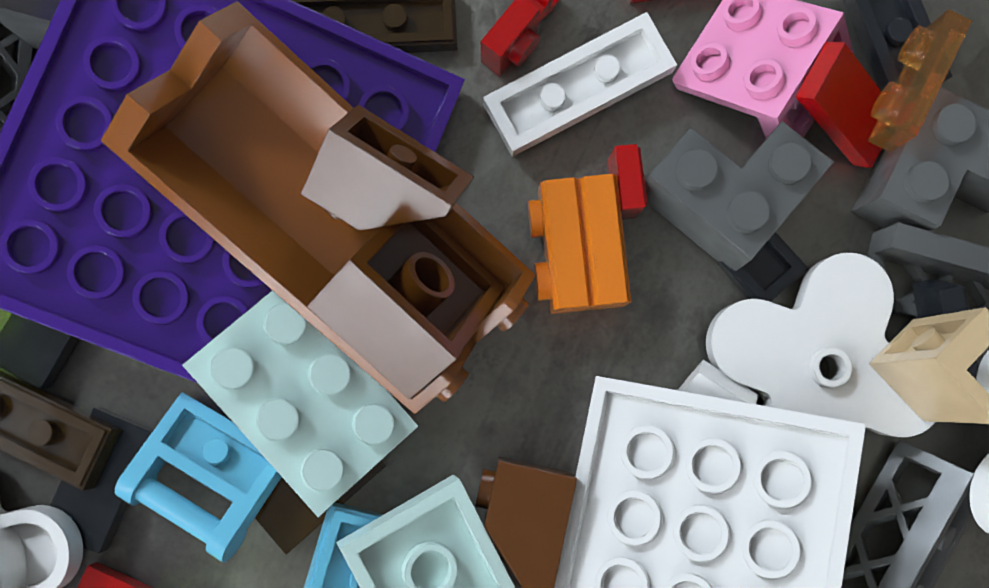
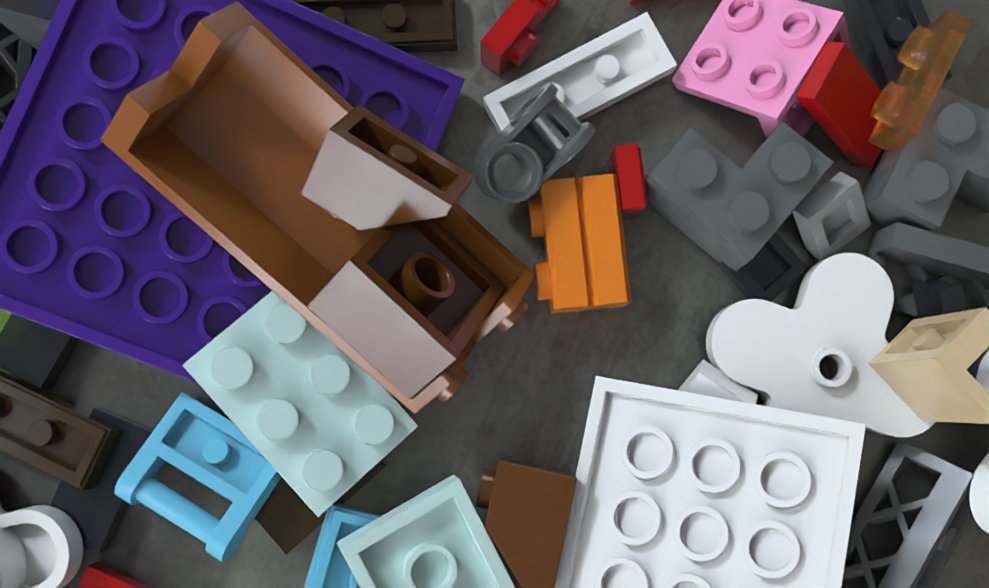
(540, 138): none -> dark grey piece
(832, 216): none -> light grey plate

